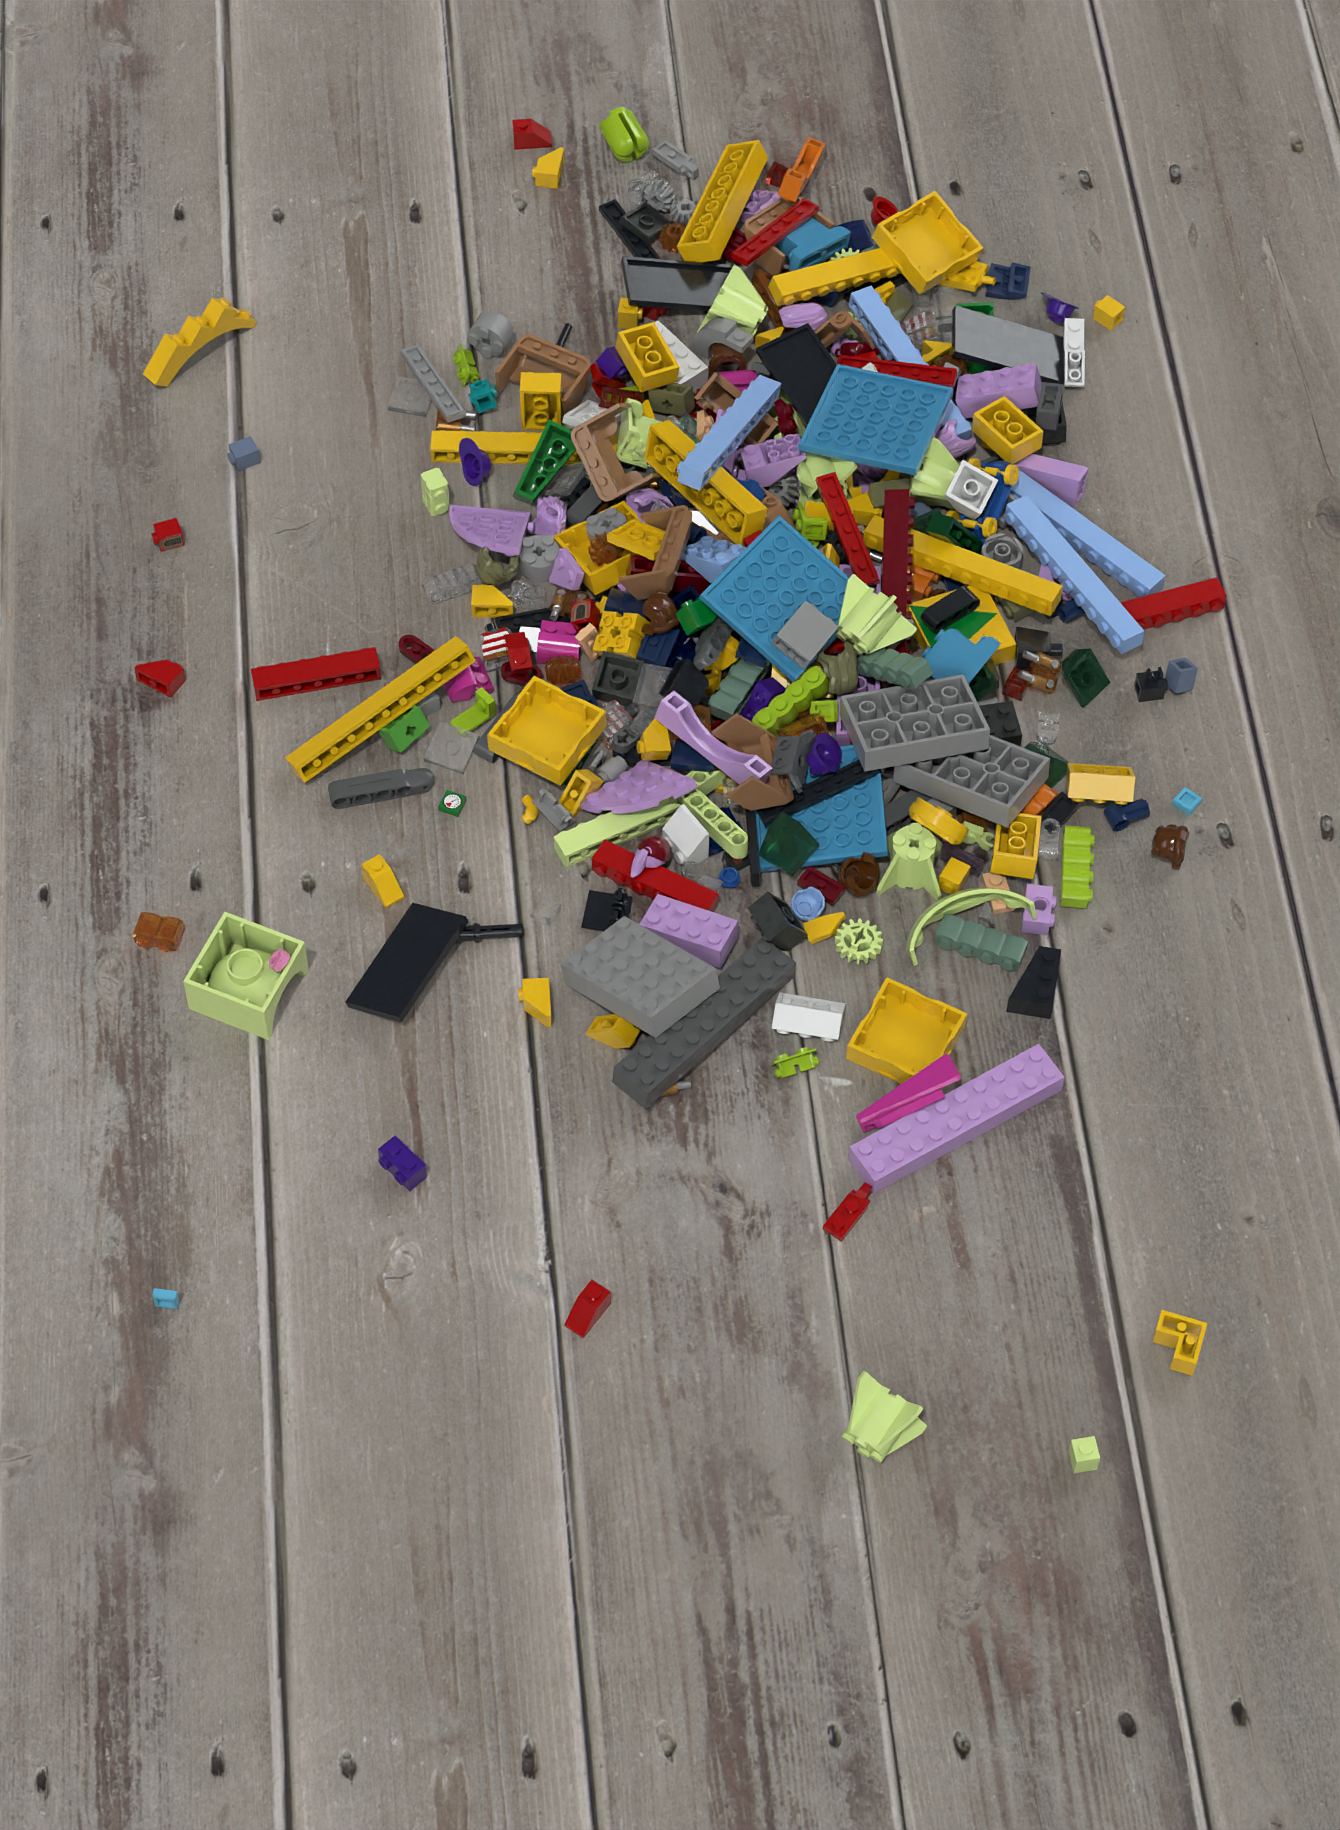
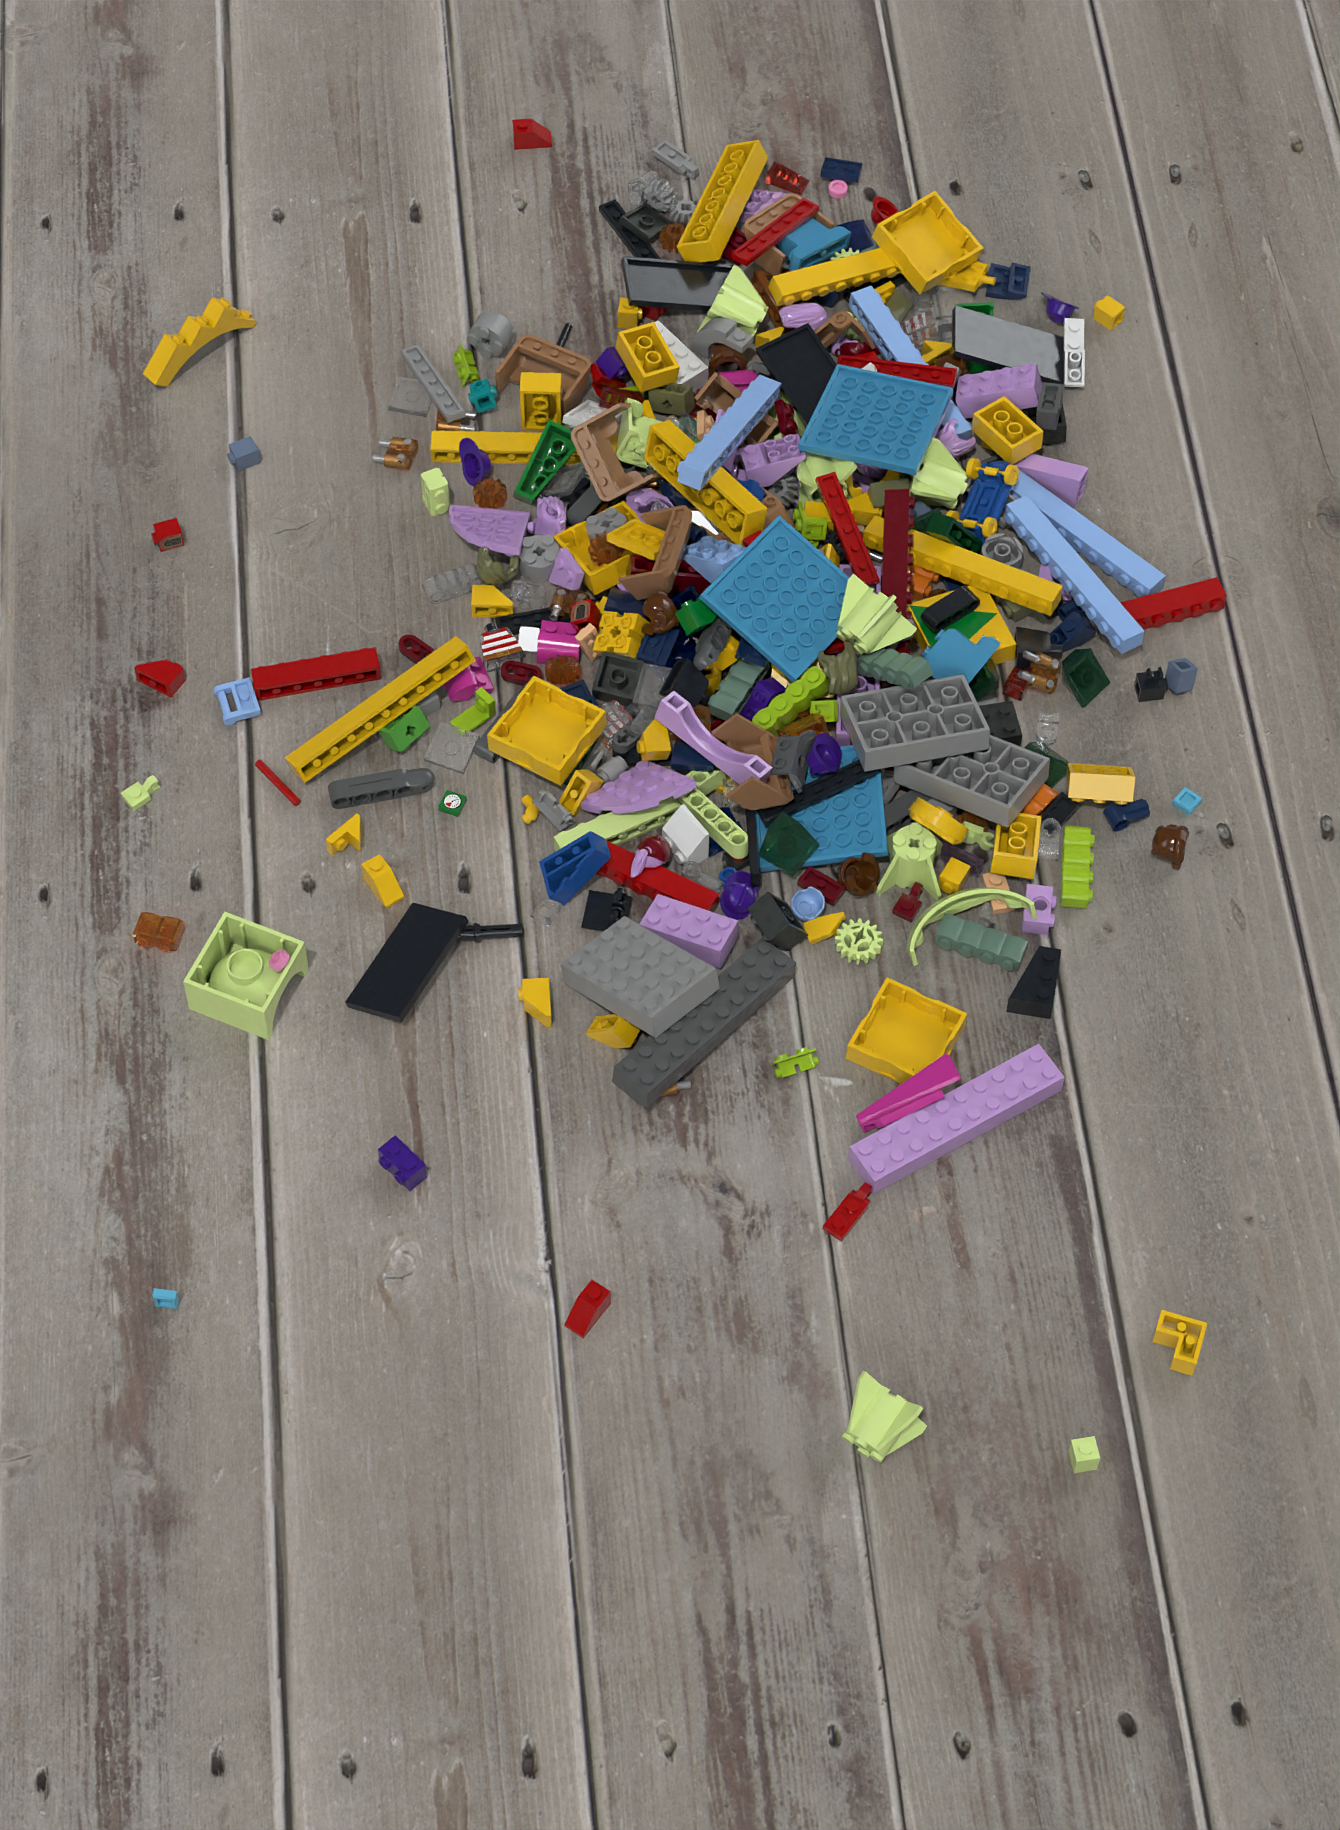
(138, 794): none -> yellowish green plate
(244, 699): none -> light blue plate
(277, 782): none -> red bar
(348, 833): none -> yellow slope
(399, 454): none -> clear orange piece
(490, 493): none -> clear orange gear
(518, 653): red slope -> none
(549, 169): yellow slope -> none
(573, 866): none -> blue wedge
(624, 134): lime cylinder -> none
(738, 895): none -> dark purple piece
(804, 634): light grey brick -> none
(805, 165): orange arch -> none
(808, 1016): white slope -> none
(838, 189): none -> bright pink tile
(841, 170): none -> dark blue plate
(909, 905): none -> dark red plate
(970, 490): white slope -> none
(1072, 631): none -> dark blue slope

